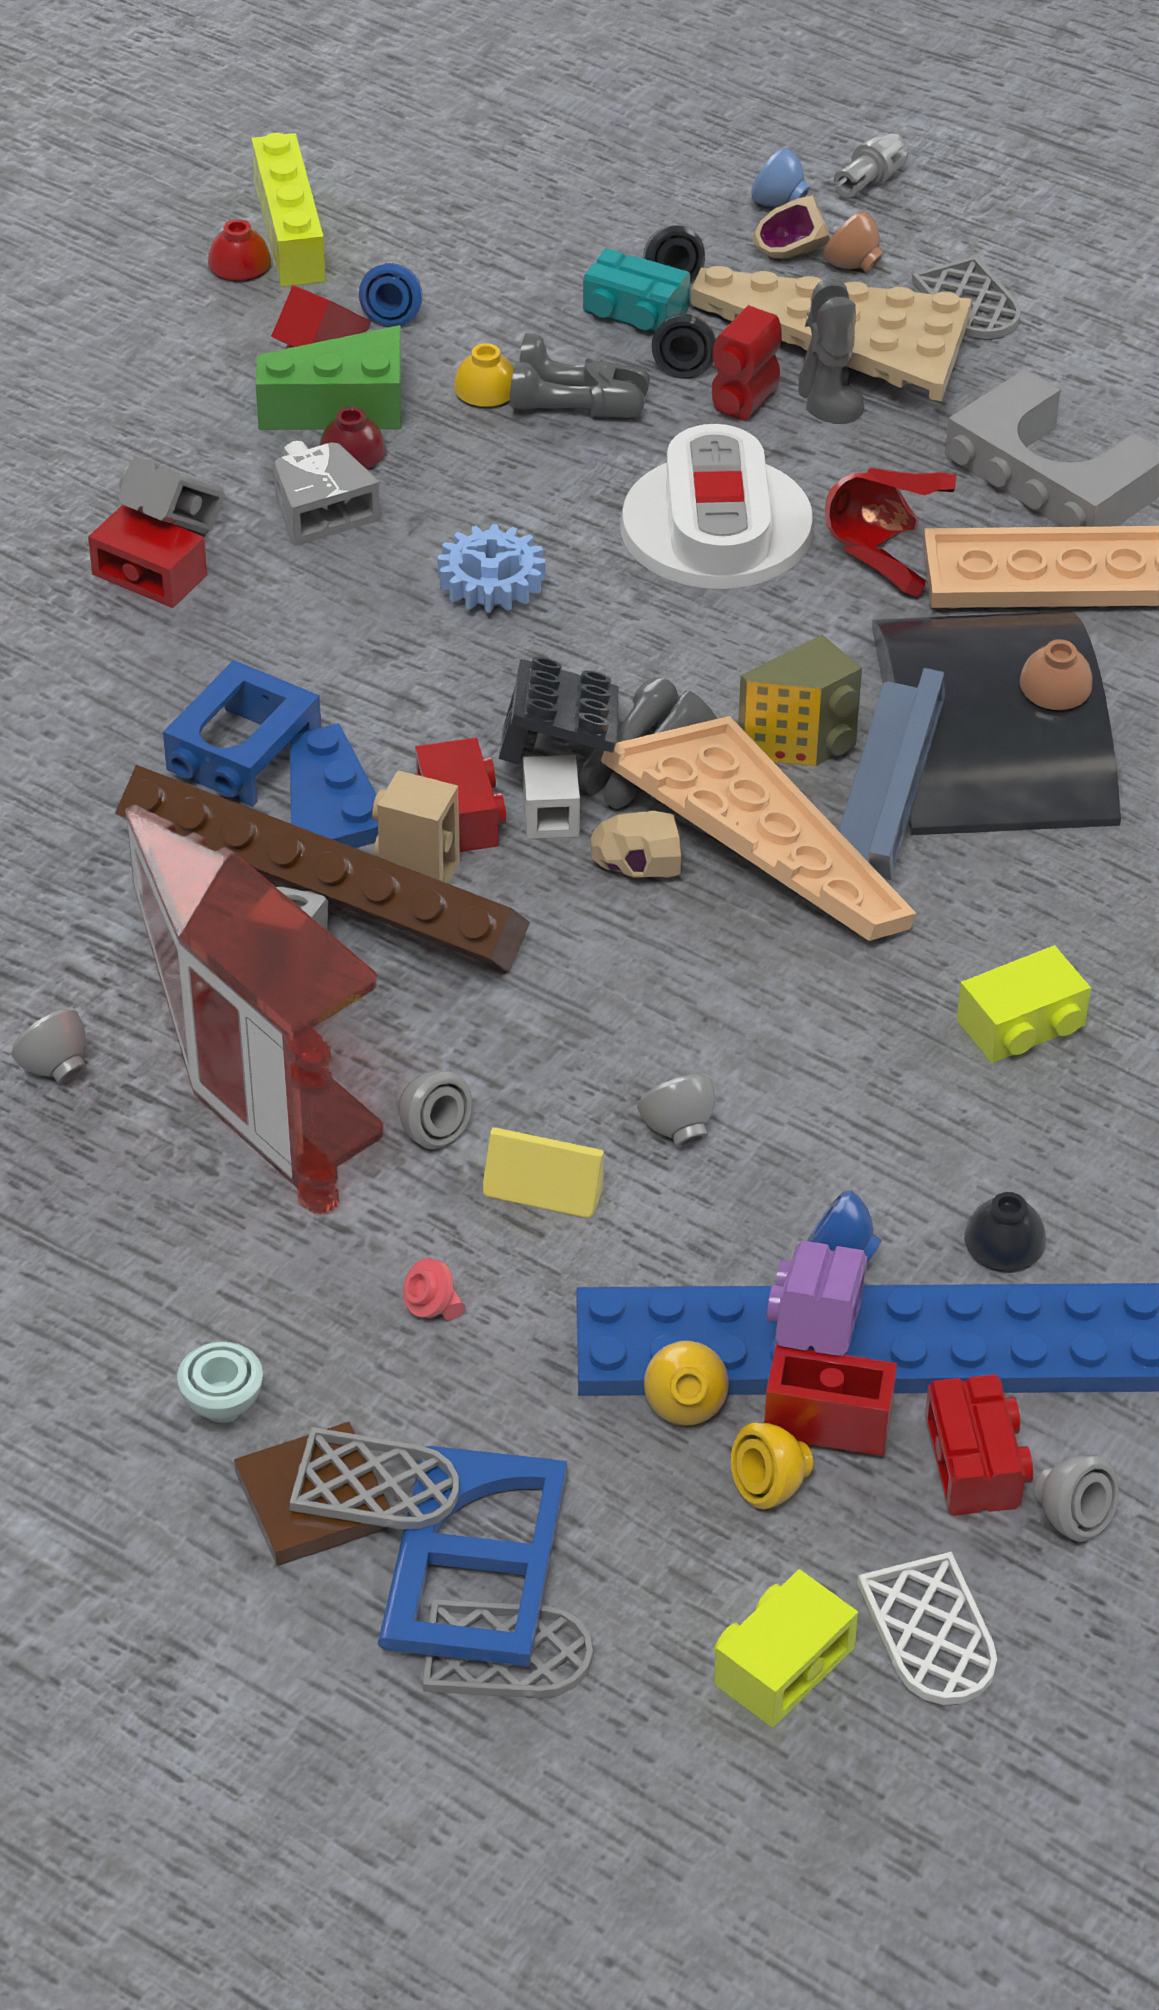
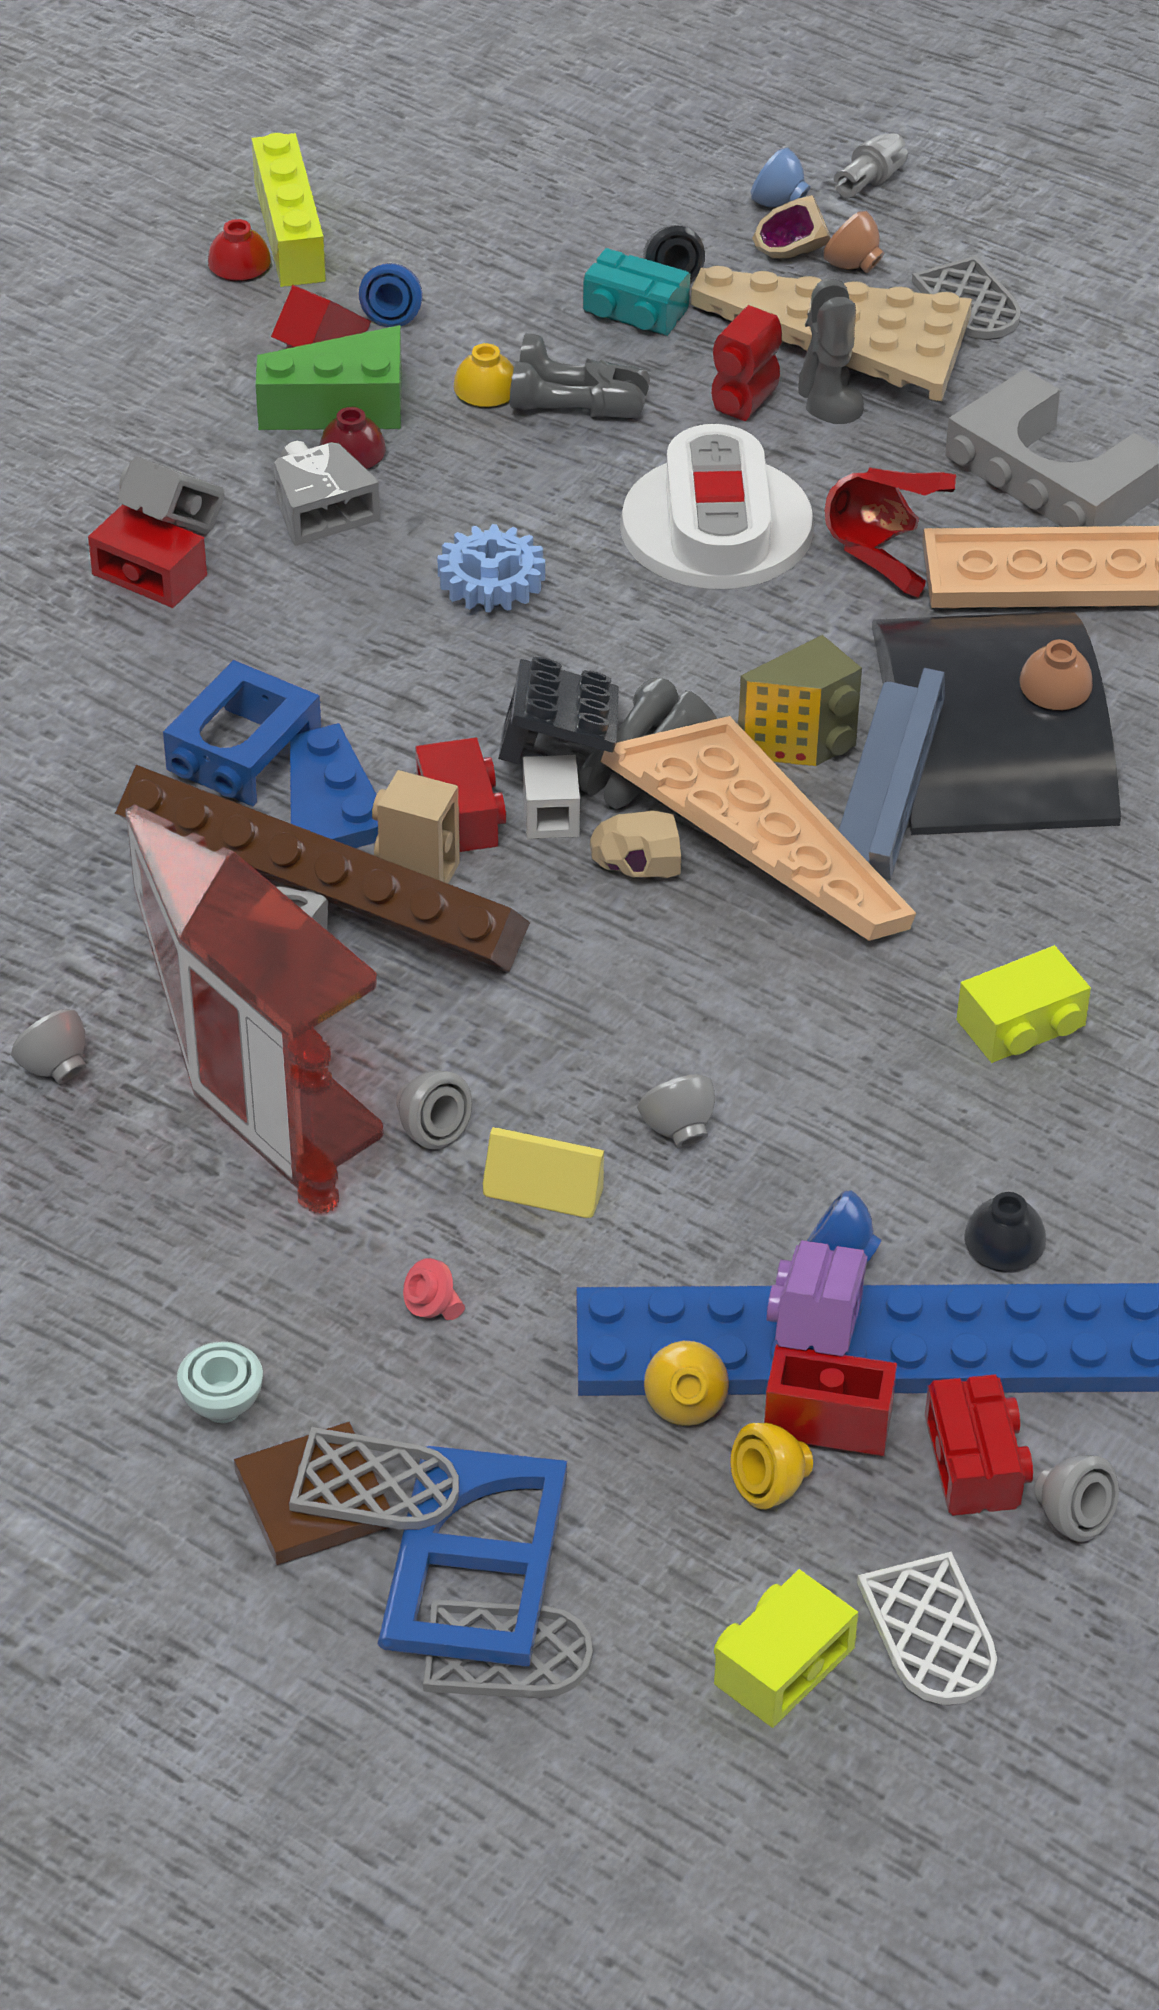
(683, 346): black brick -> none

